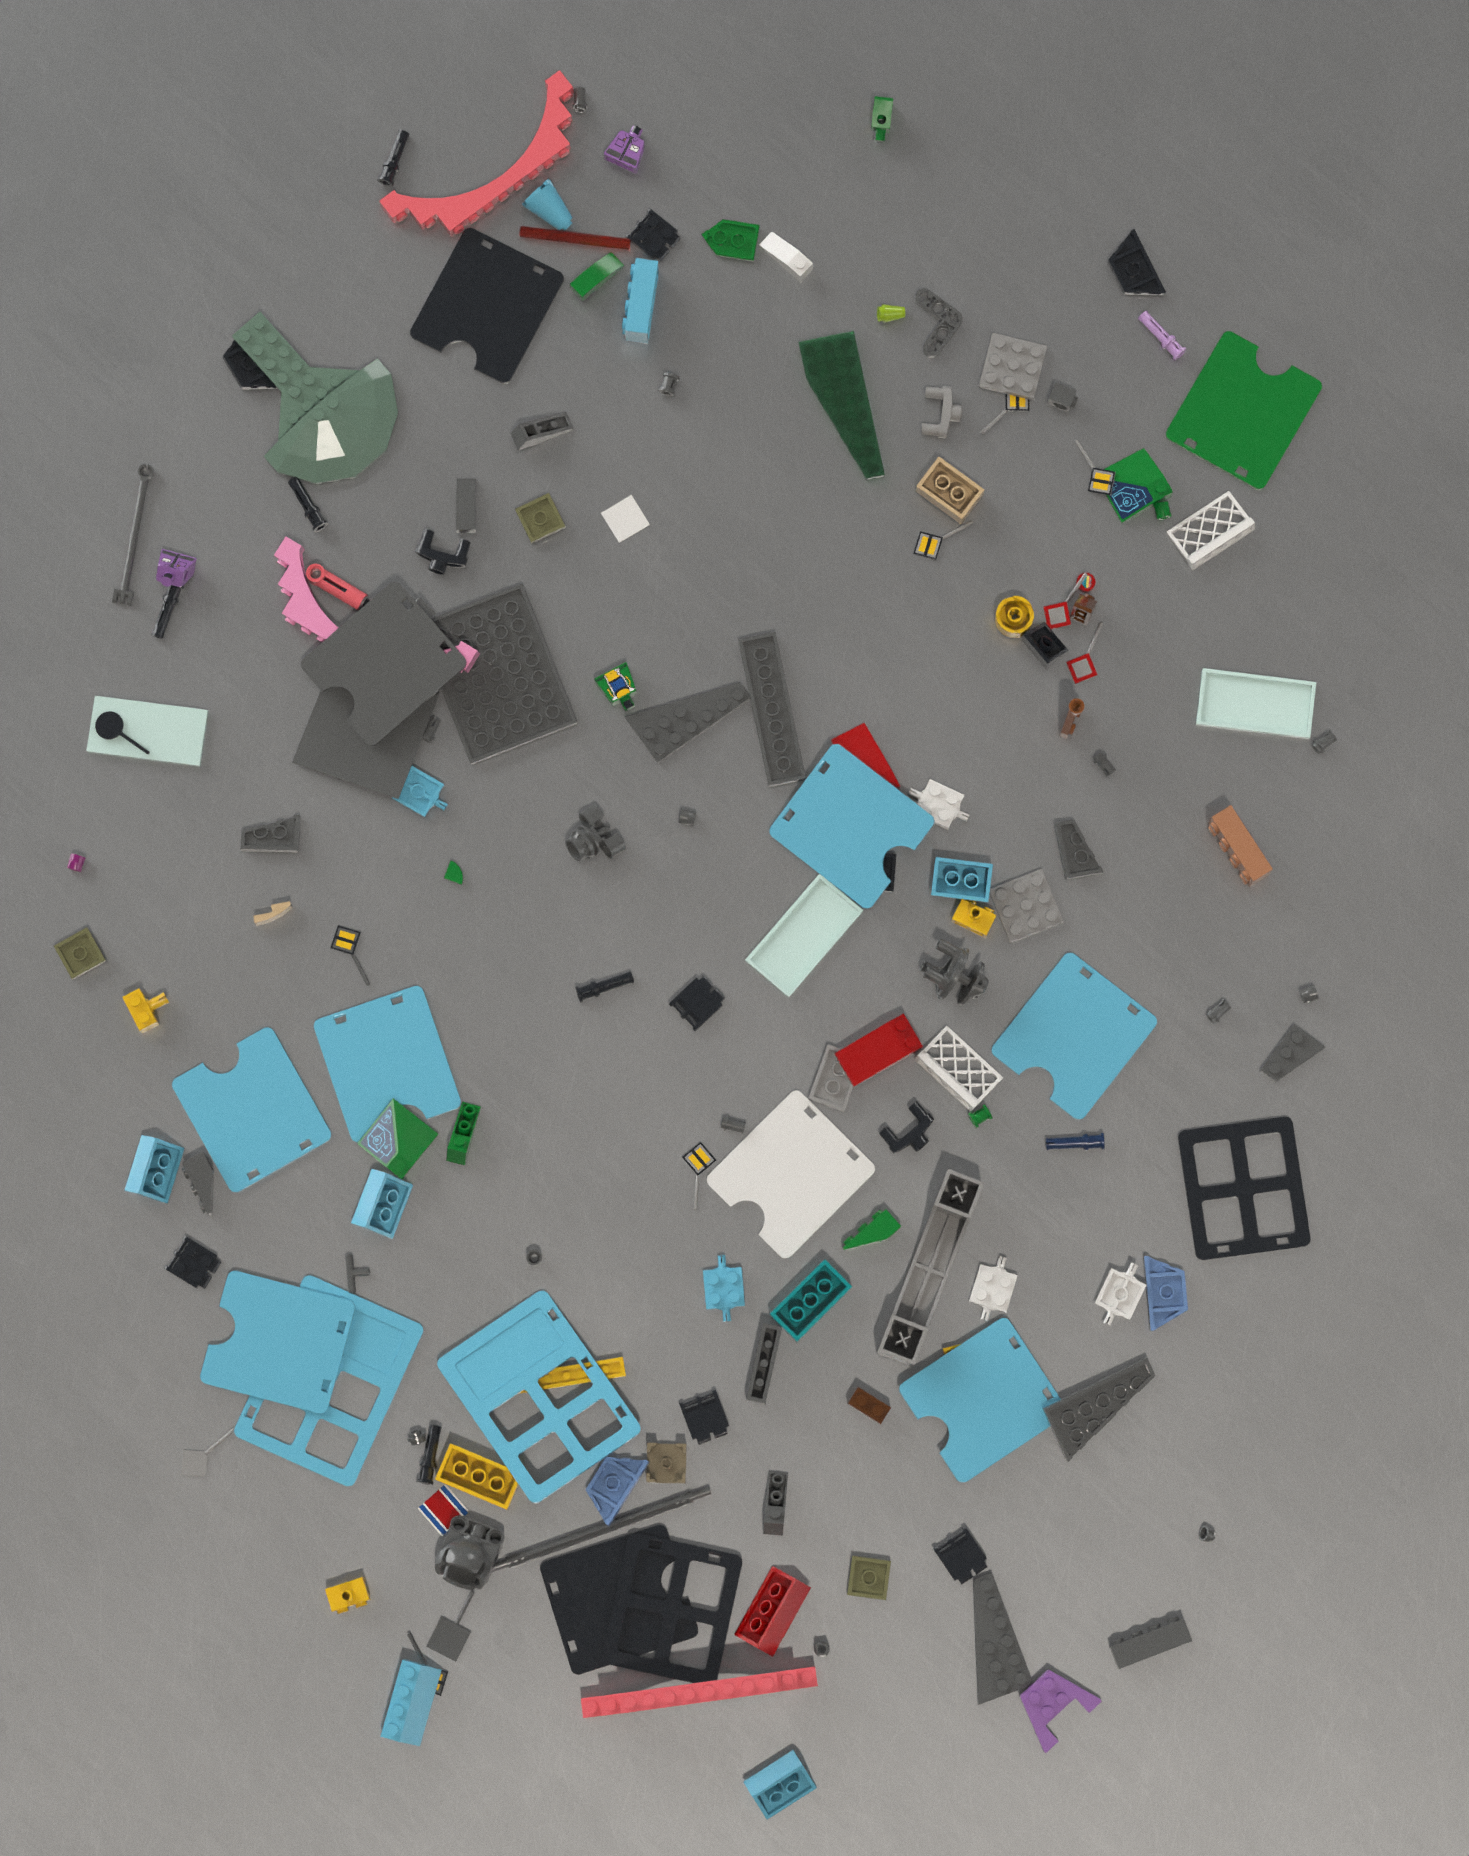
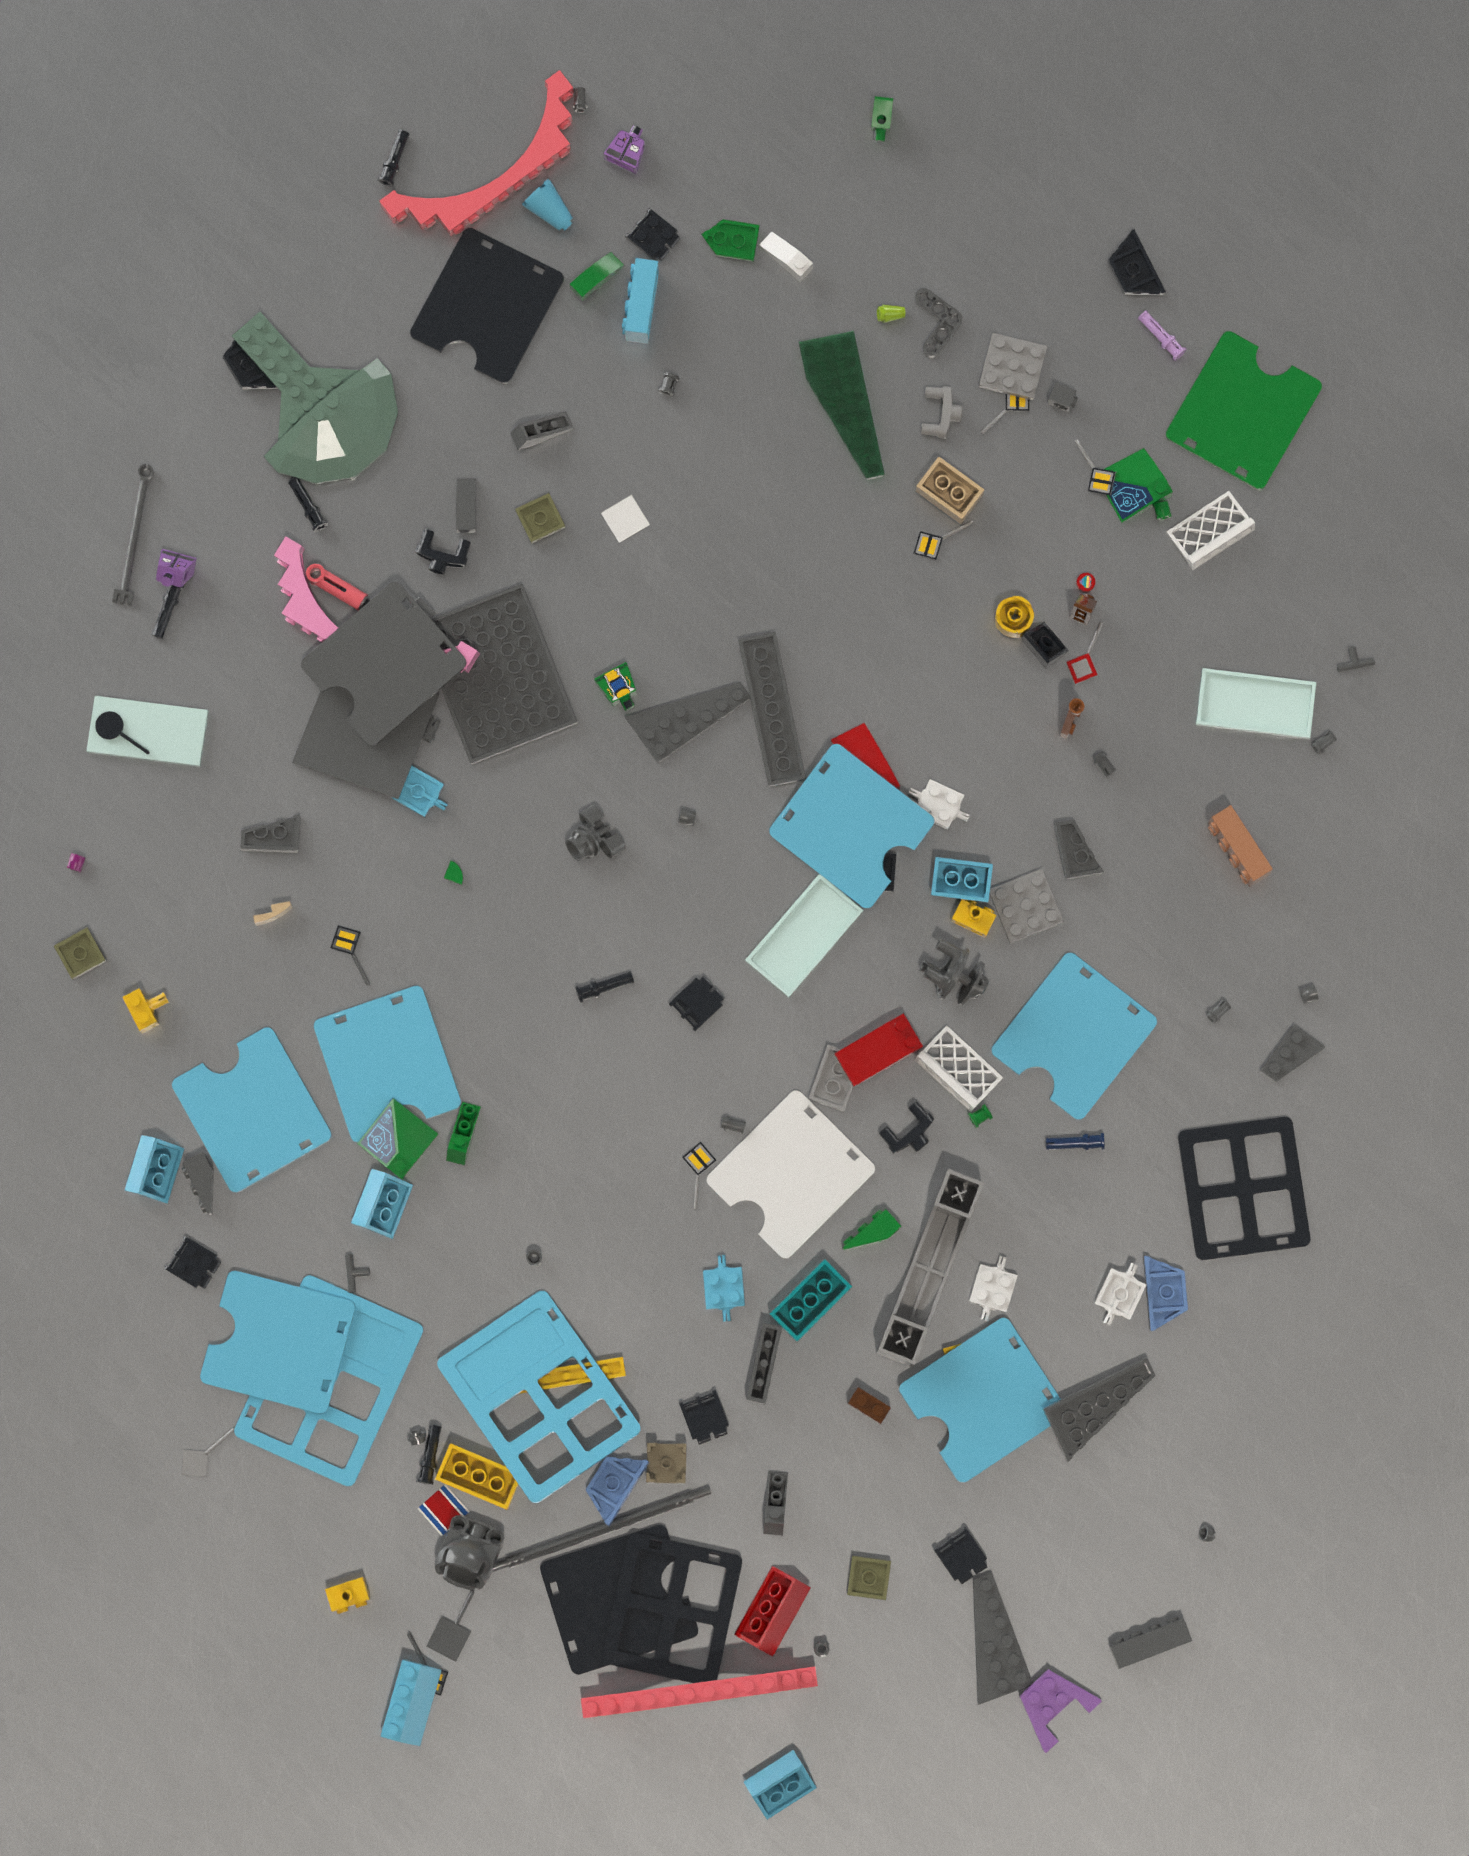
(573, 237): clear red axle -> none
(1058, 614): piece -> none
(1355, 662): none -> dark grey piece

